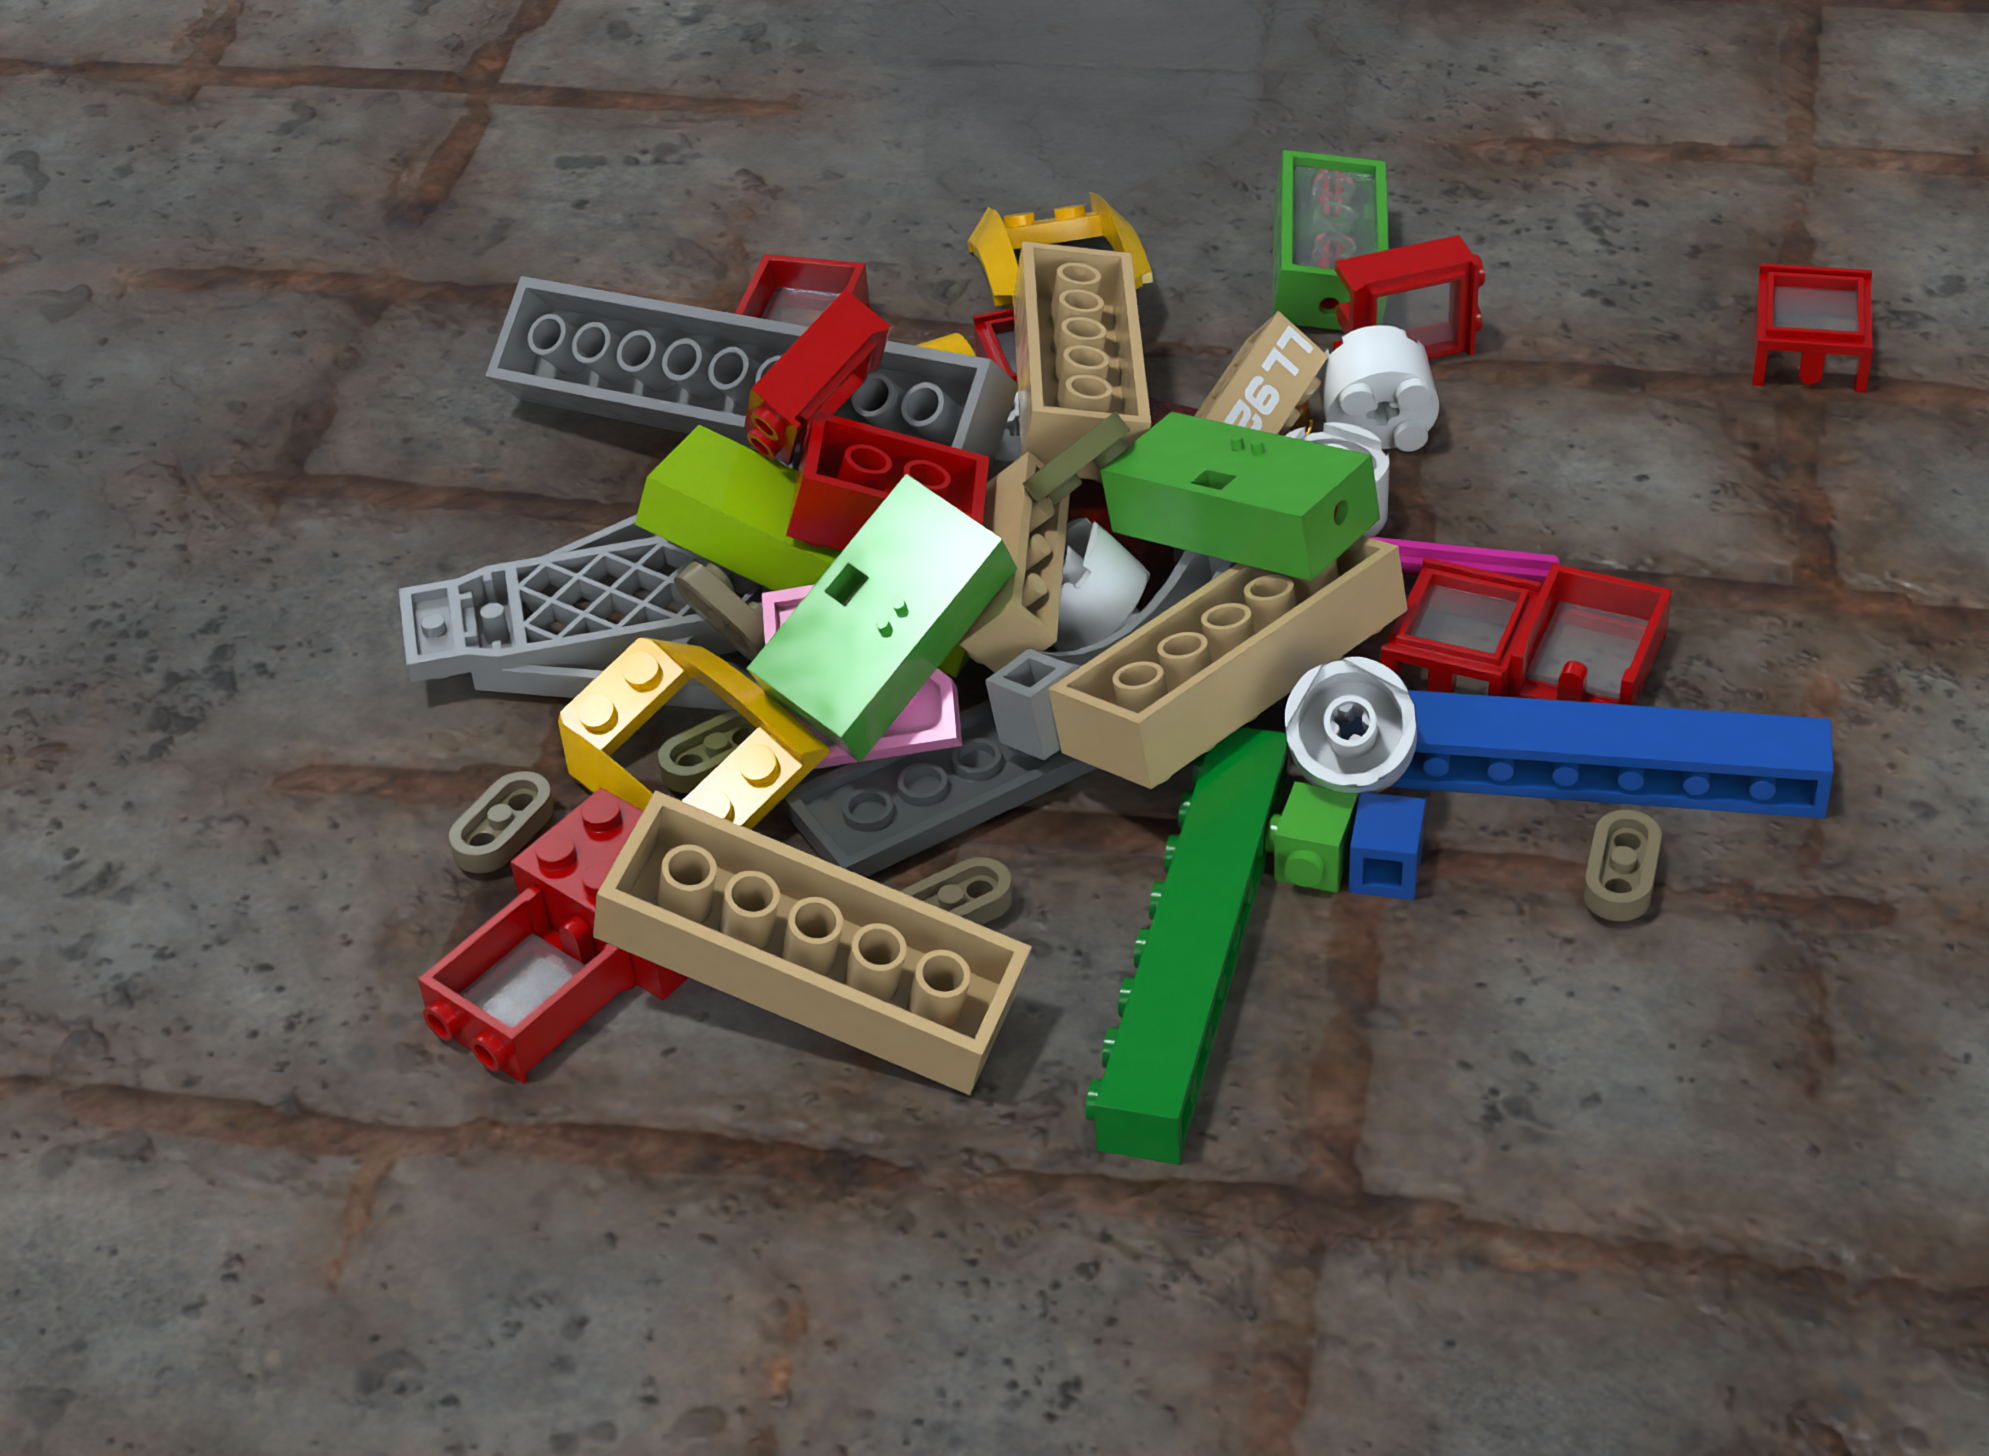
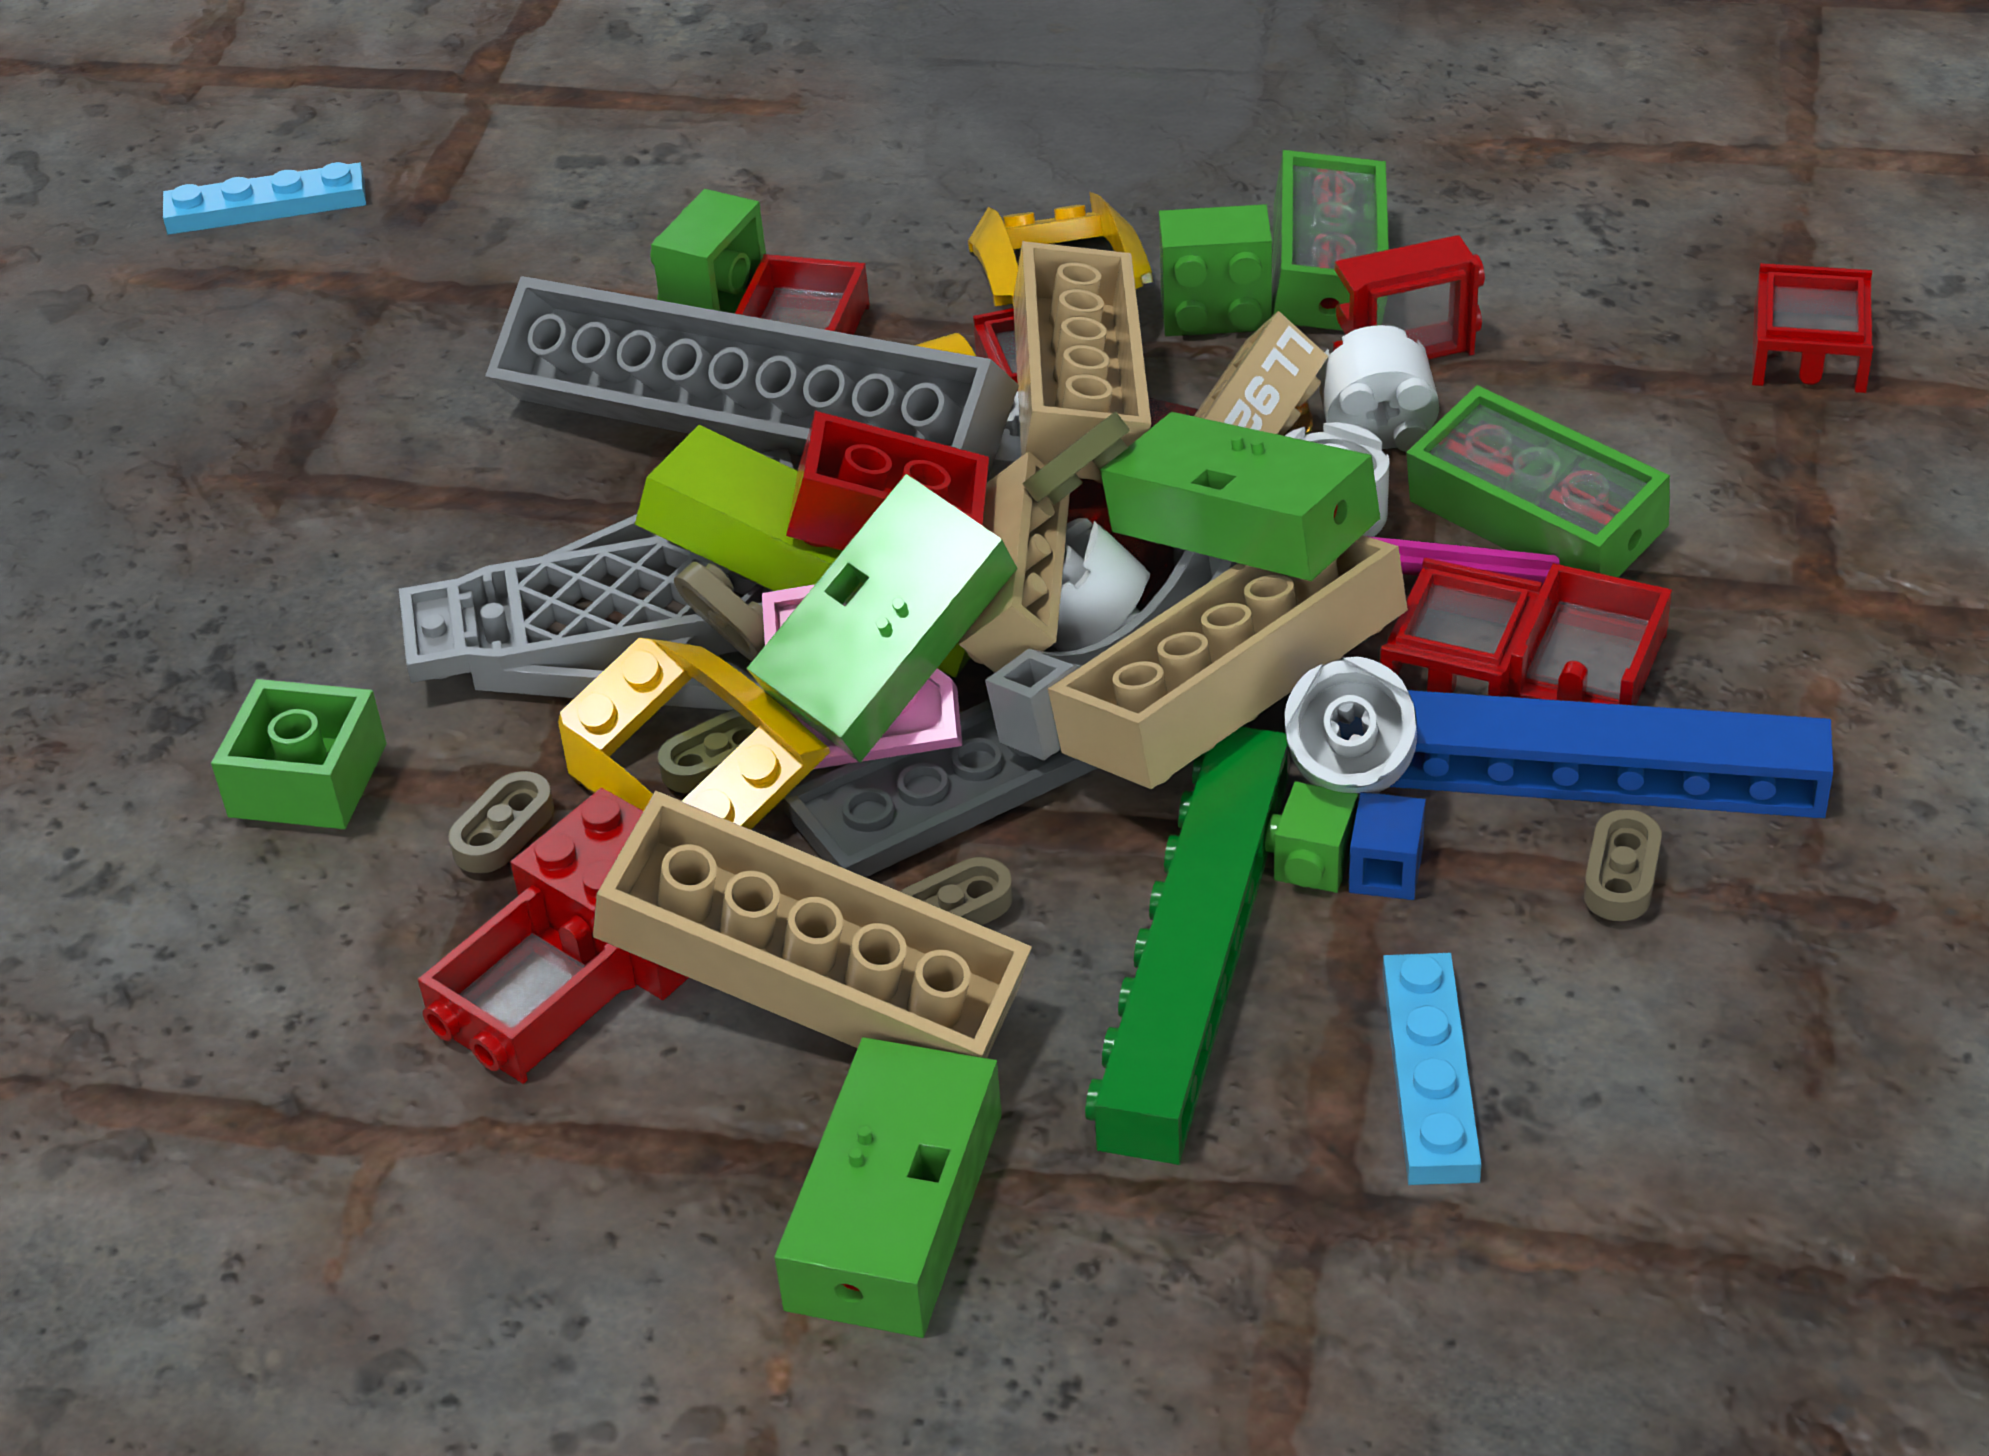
(263, 198): none -> medium azure plate
(299, 753): none -> bright green brick
(710, 252): none -> bright green brick
(814, 376): red window -> none
(890, 1187): none -> bright green brick
(1215, 269): none -> bright green brick
(1431, 1070): none -> medium azure plate
(1537, 485): none -> bright green brick

